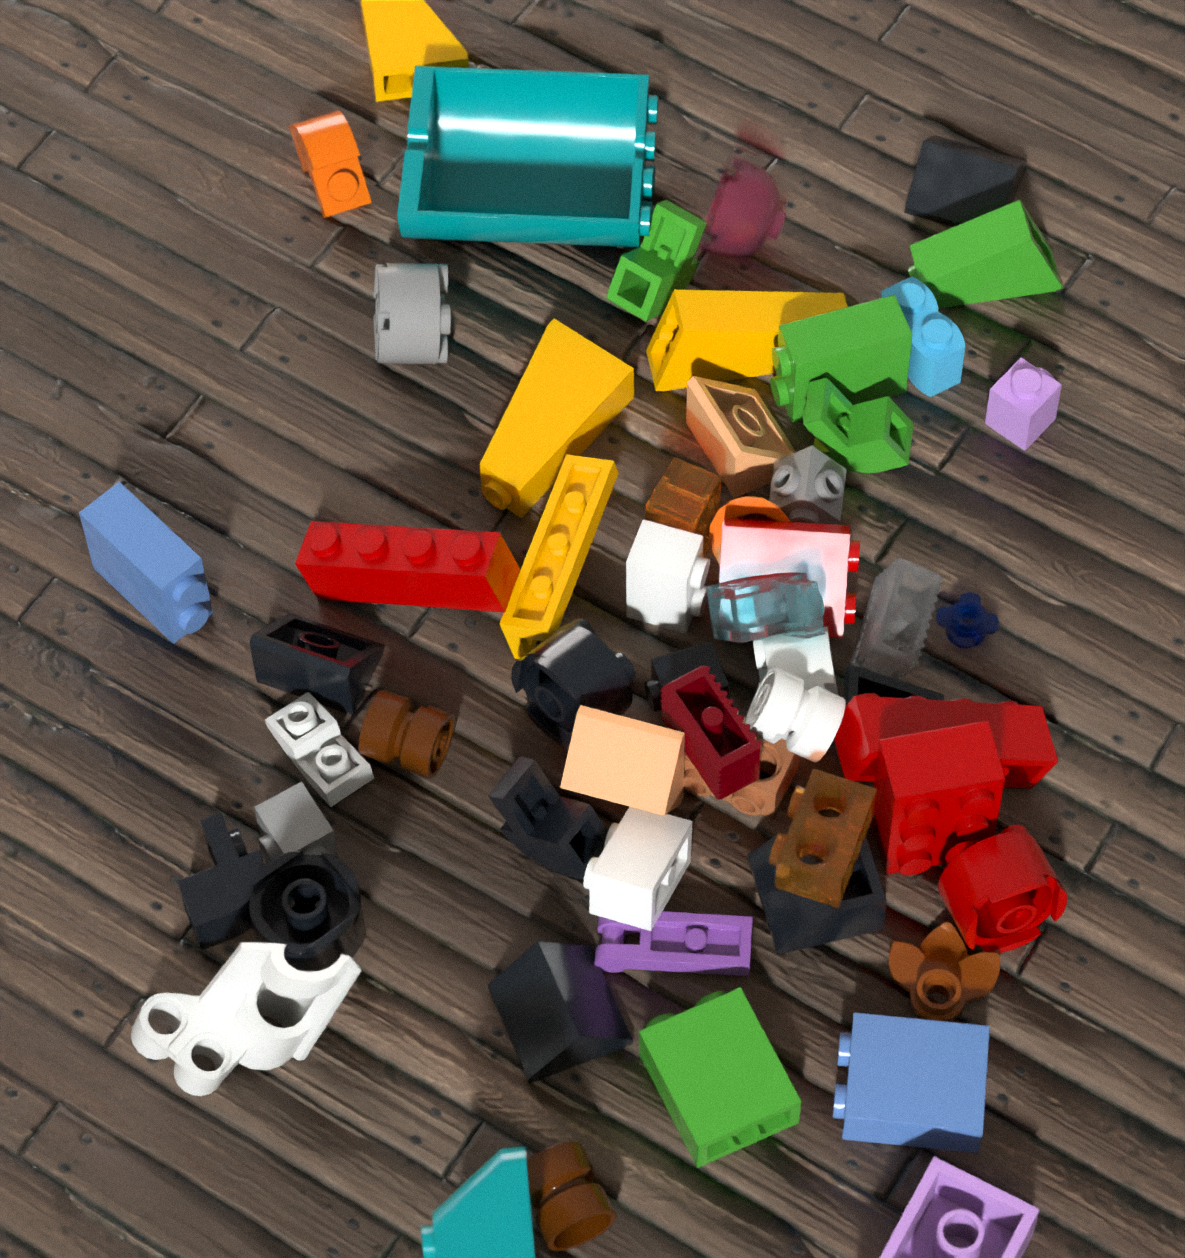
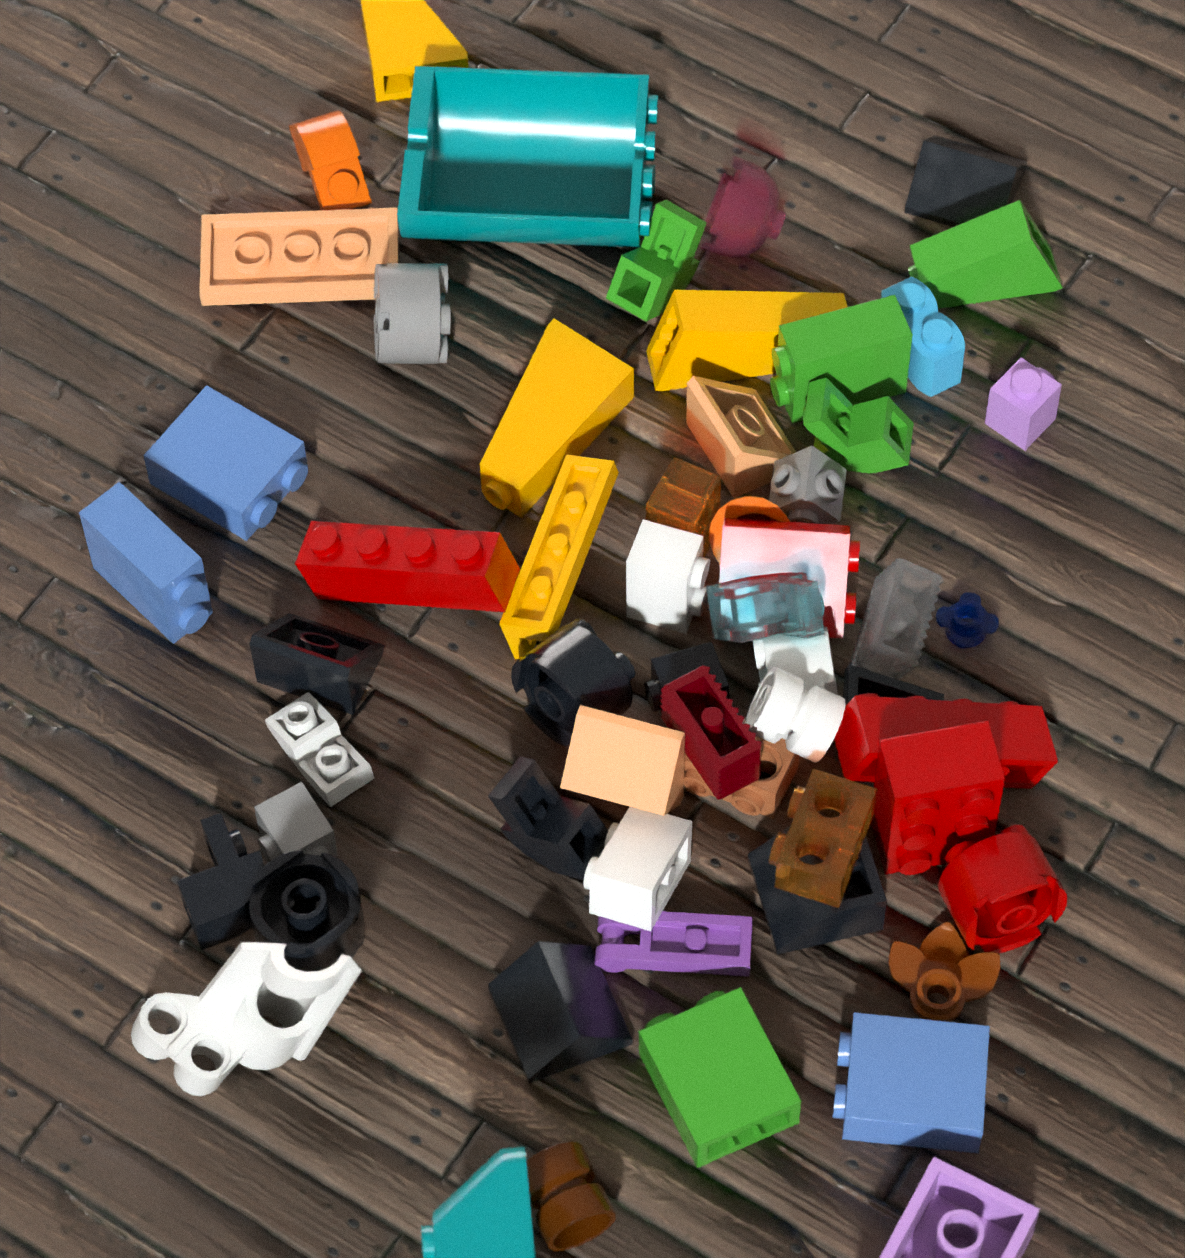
(227, 463): none -> medium blue brick
(295, 255): none -> light nougat plate
(399, 731): reddish brown wheel -> none

